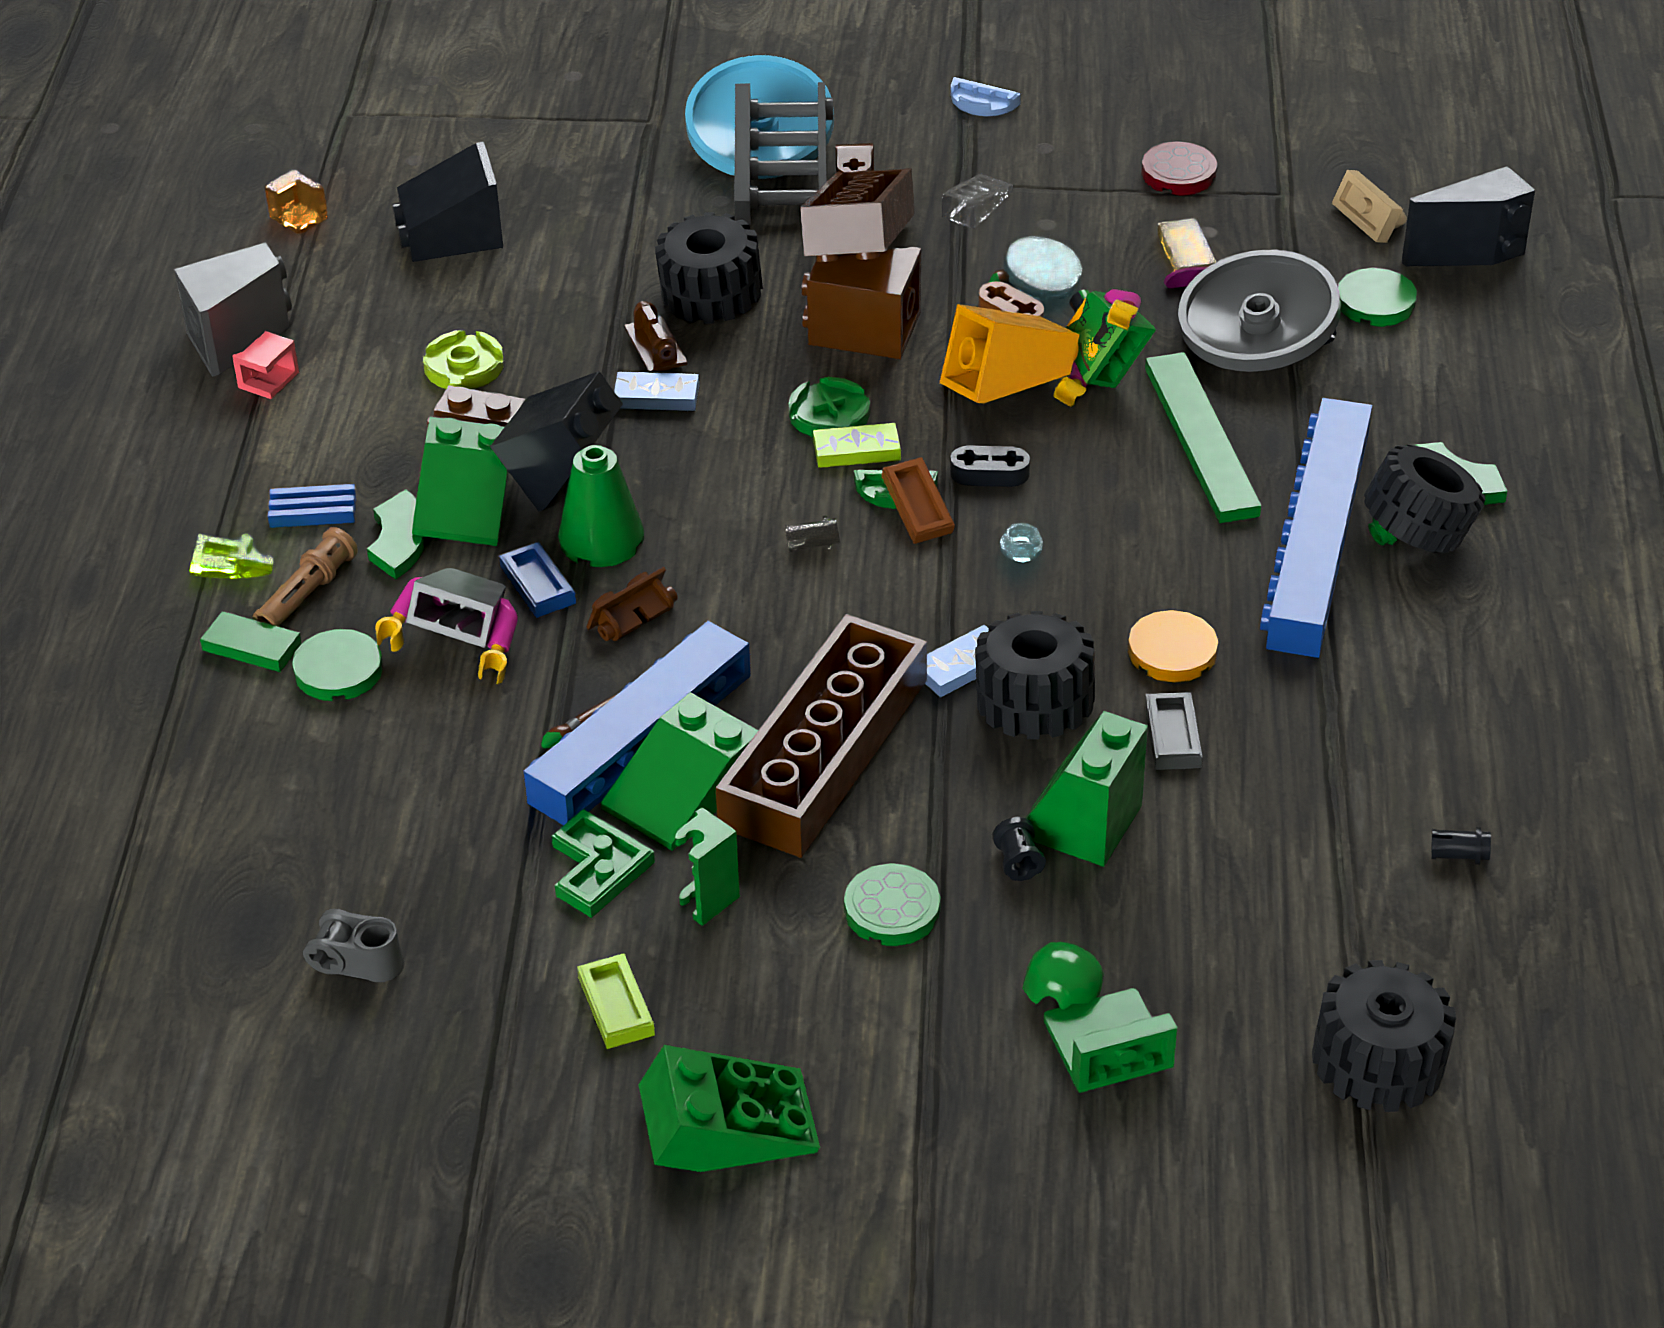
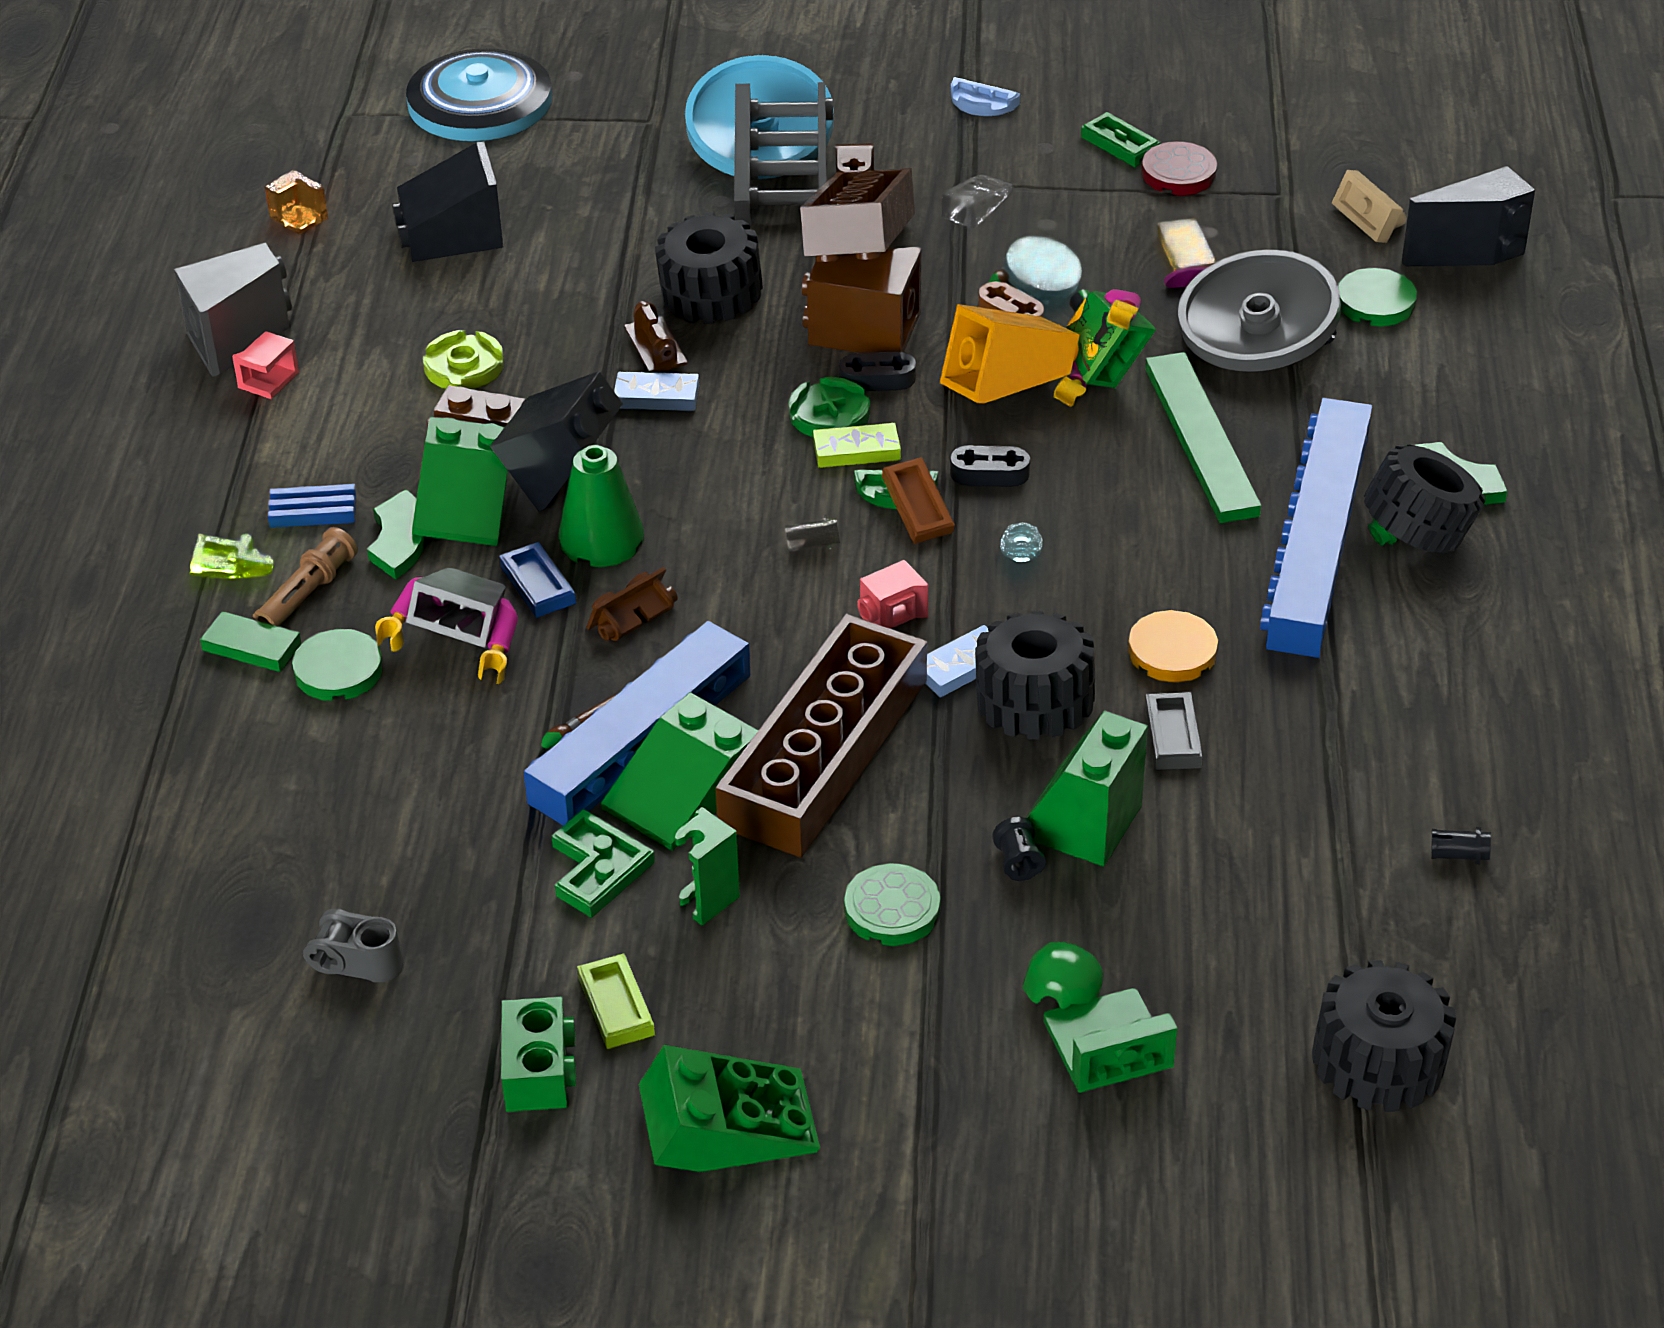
(479, 94): none -> dish
(534, 1054): none -> green brick
(879, 370): none -> black beam
(893, 596): none -> coral window
(1118, 138): none -> green tile

